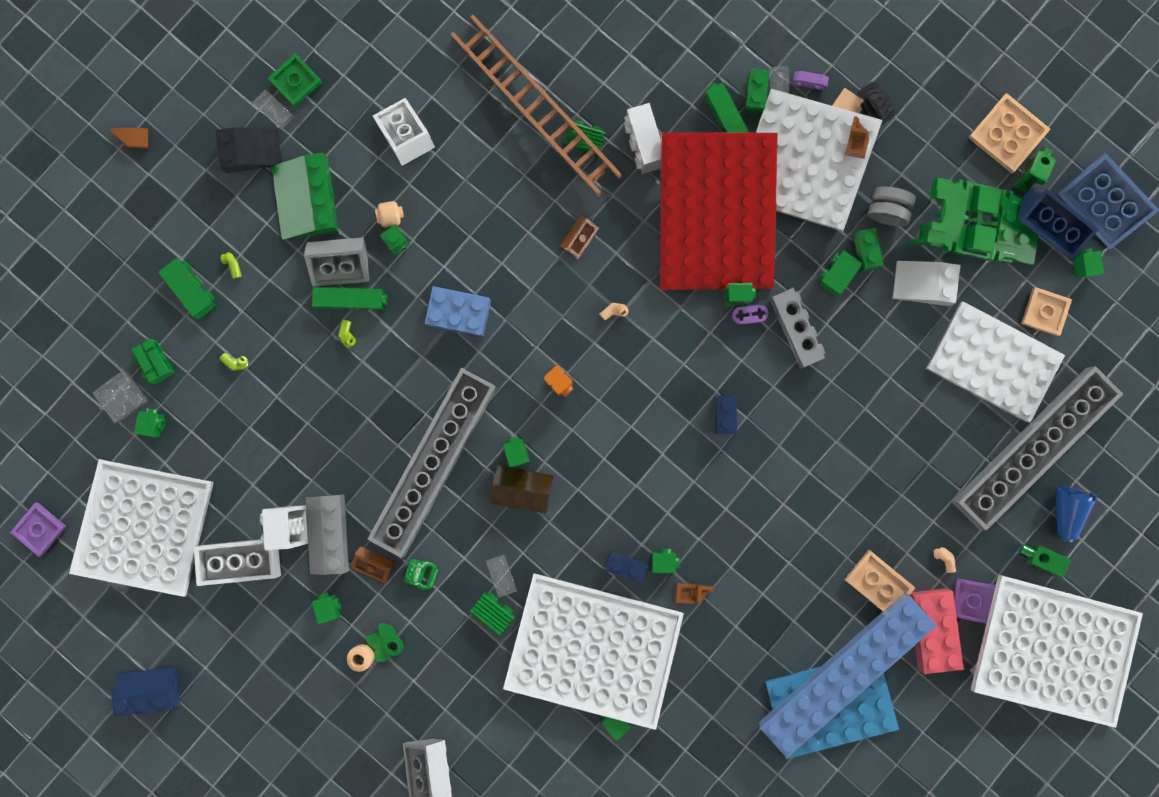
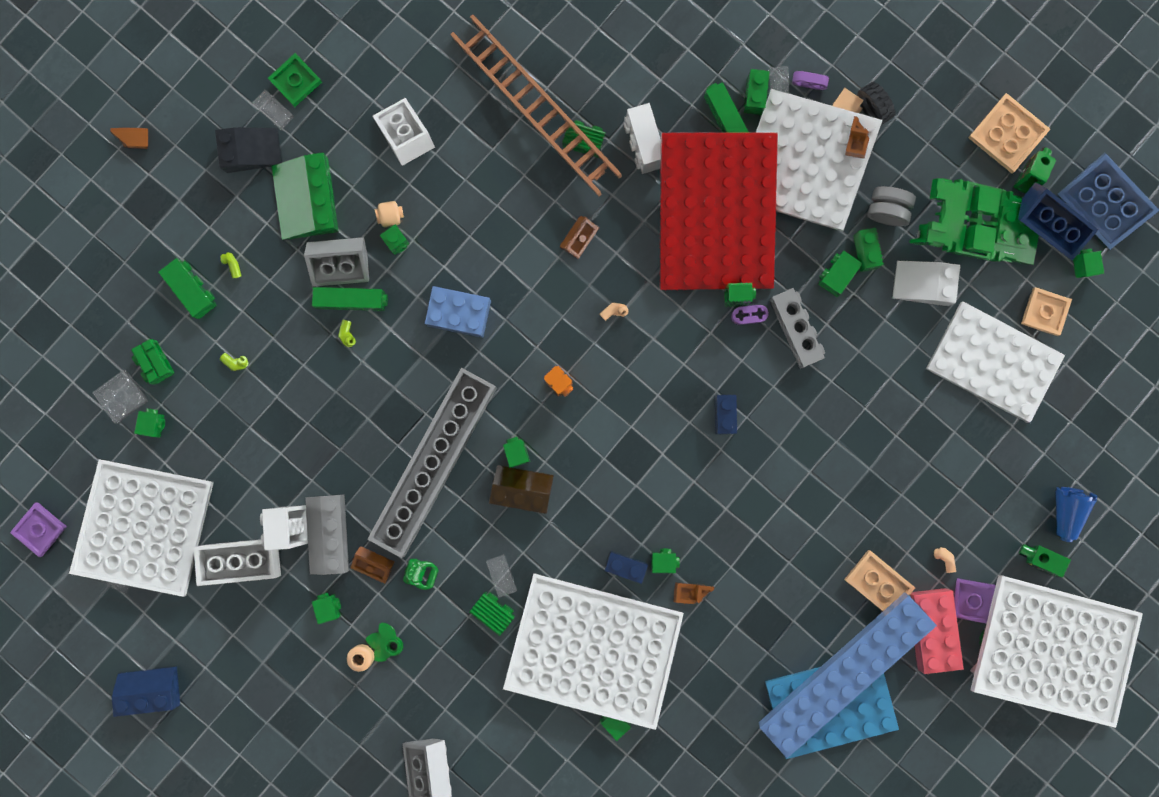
(1037, 448): light grey brick -> none

